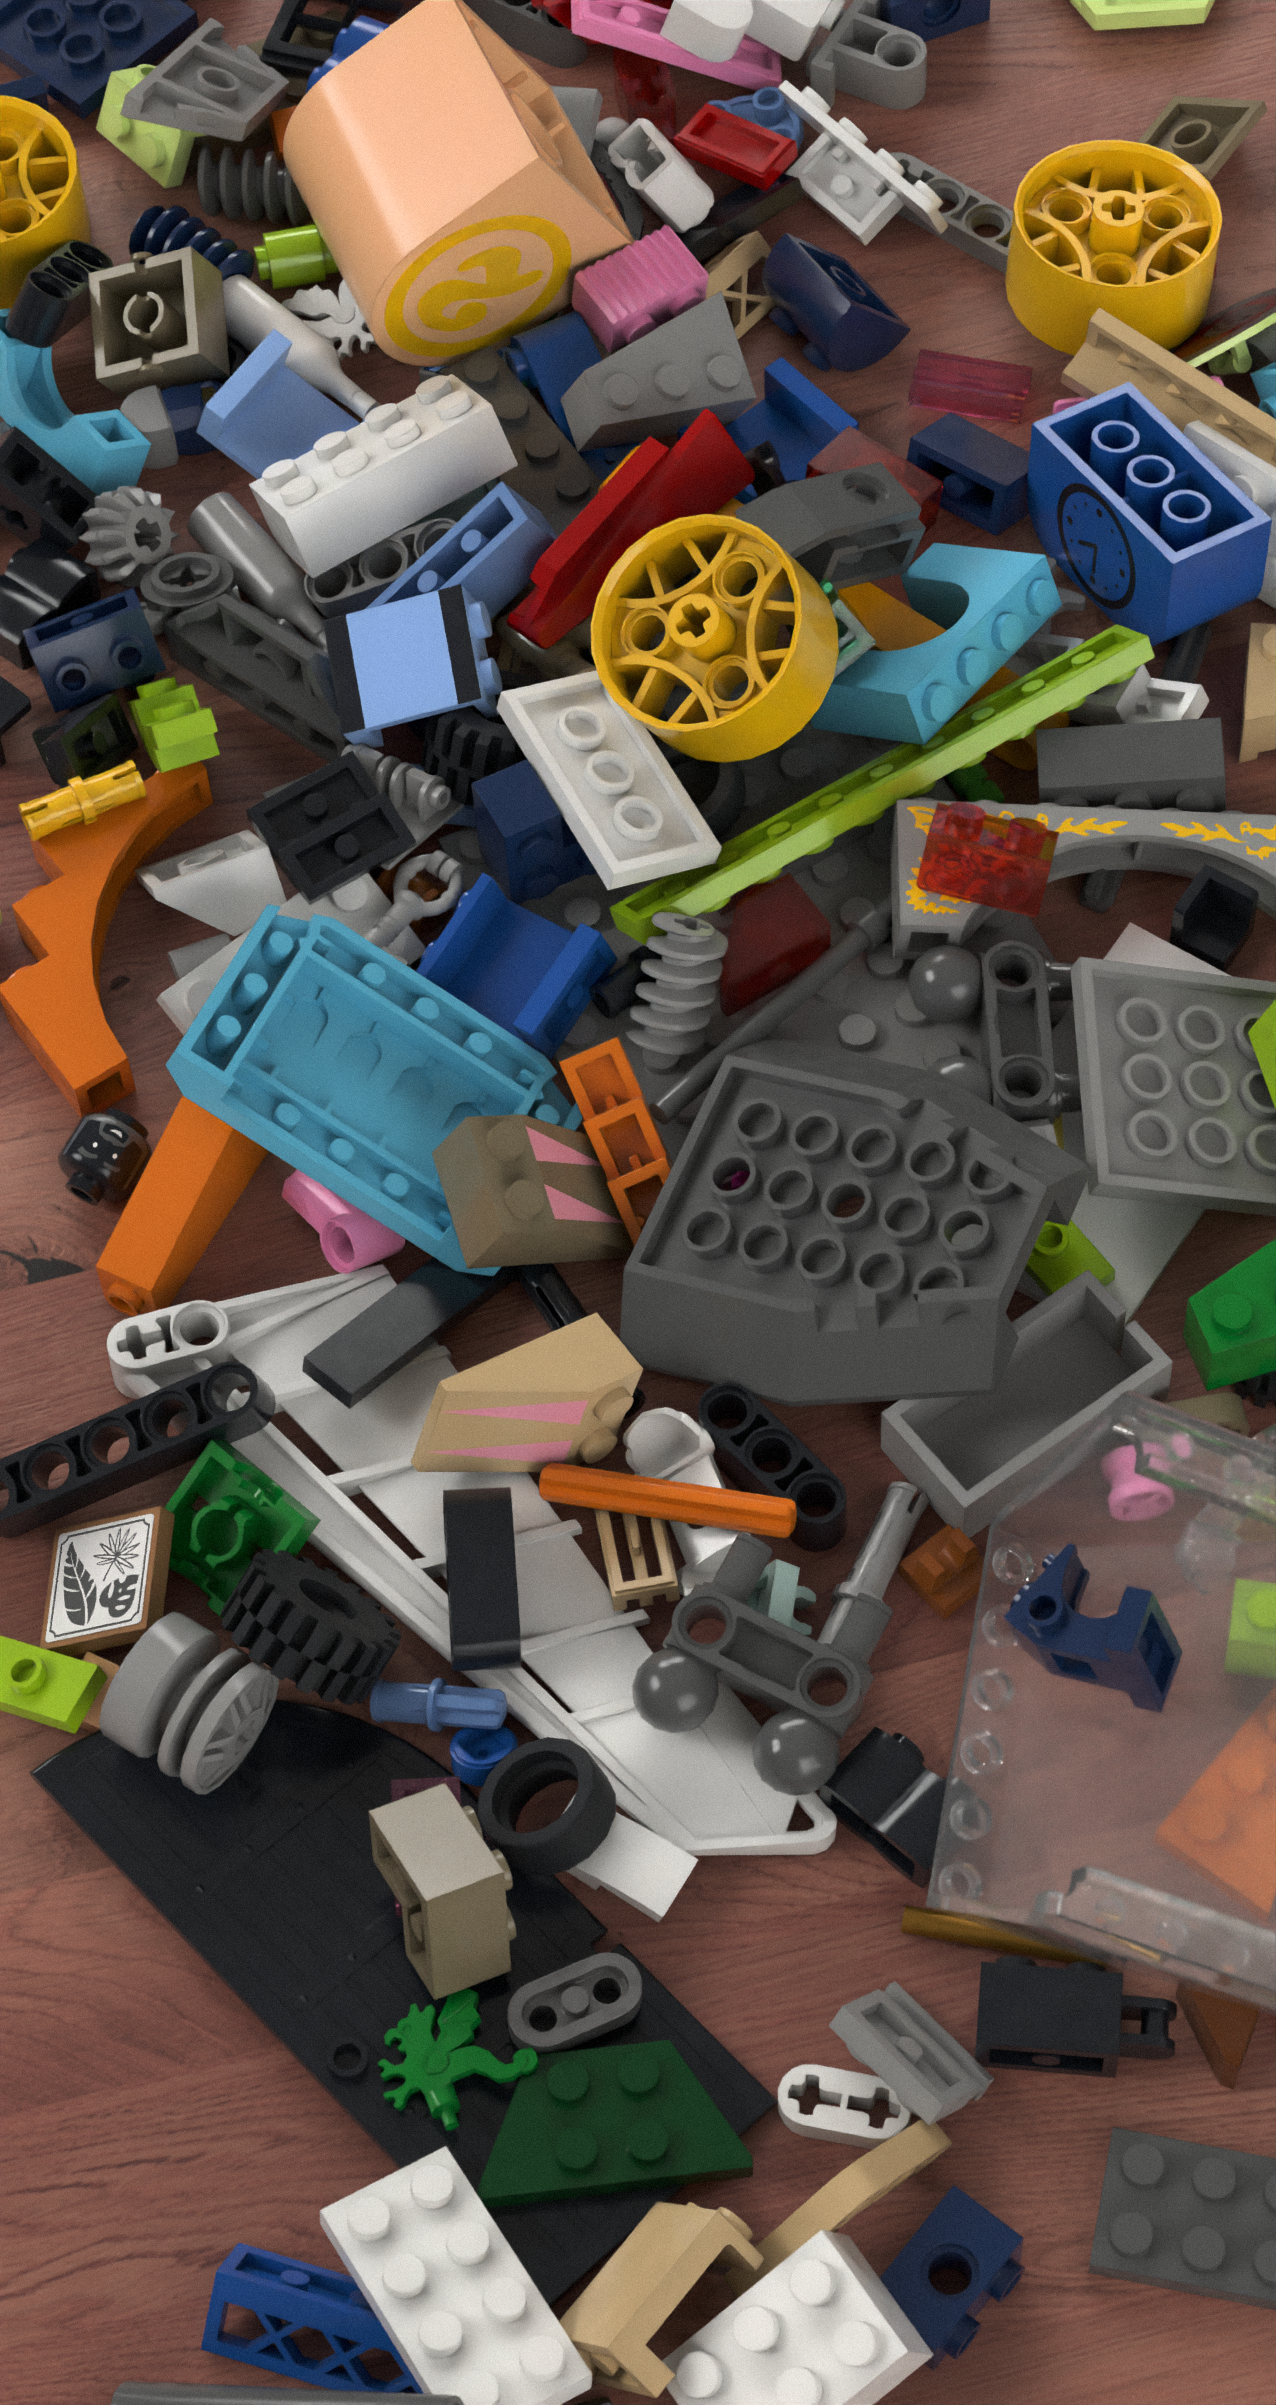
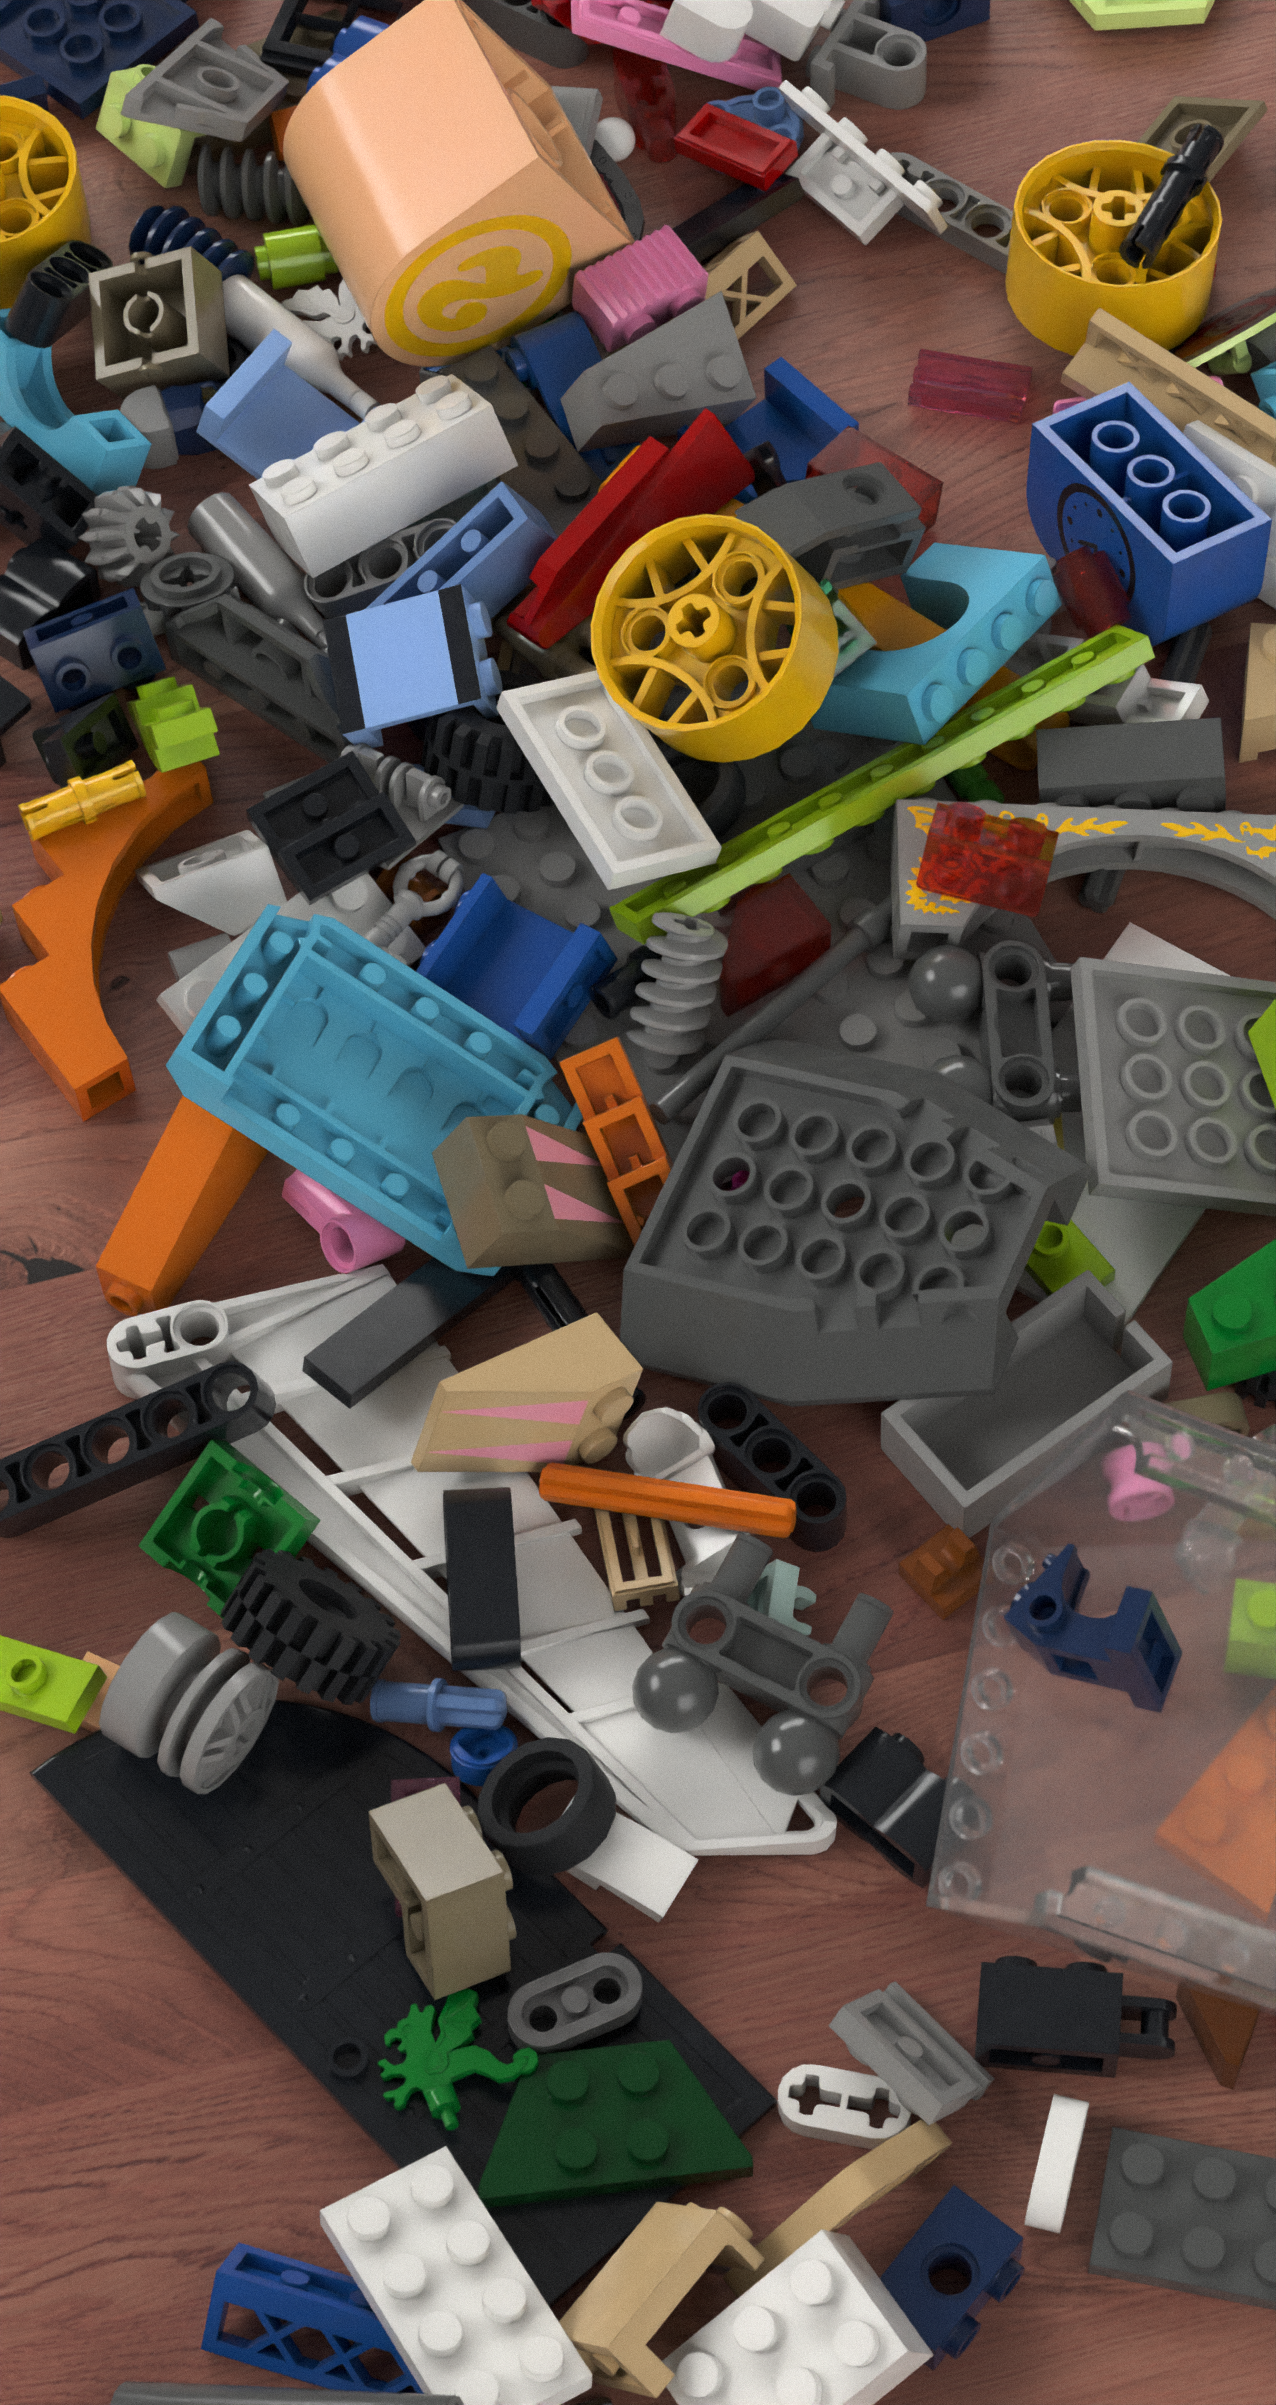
(105, 1156): black head -> none
(107, 1581): tile -> none
(525, 835): dark blue brick -> none
(661, 176): white brick -> none
(830, 305): dark blue brick -> none
(878, 1554): light grey pin -> none
(954, 1929): pearl gold bar -> none
(979, 472): dark blue brick -> none
(1056, 2163): none -> white beam
(1091, 591): none -> clear red brick
(1181, 181): none -> black pin
(1214, 917): black panel -> none

